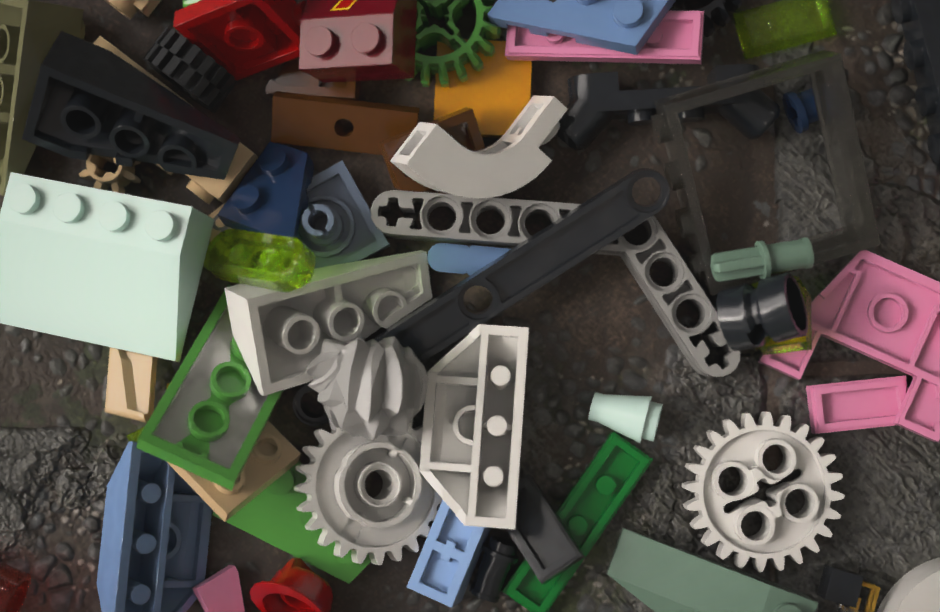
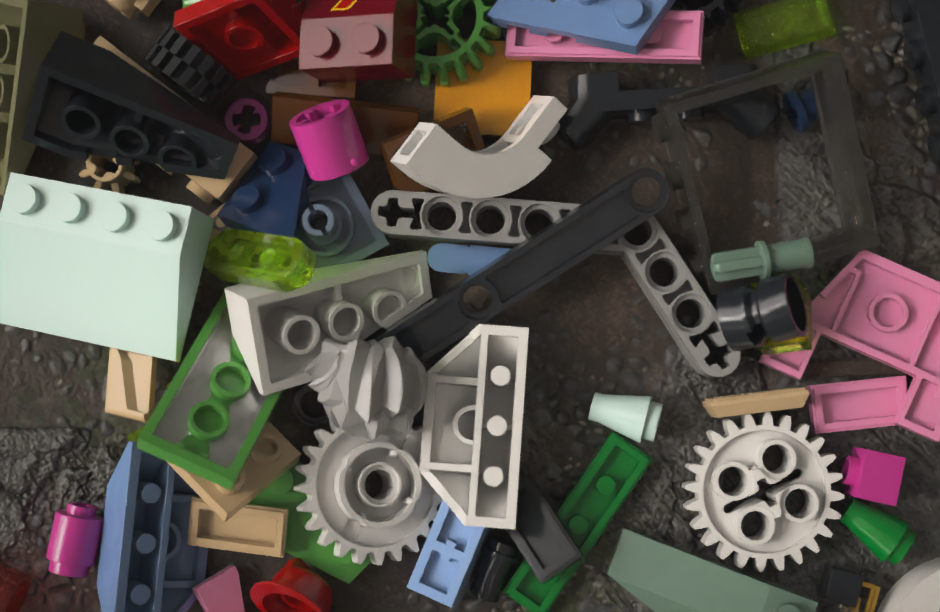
(74, 540): none -> dark pink brick
(238, 110): none -> magenta bush
(250, 530): none -> tan tile
(329, 140): none -> dark pink piece
(756, 402): none -> tan tile
(873, 475): none -> dark pink plate
(879, 531): none -> green cone

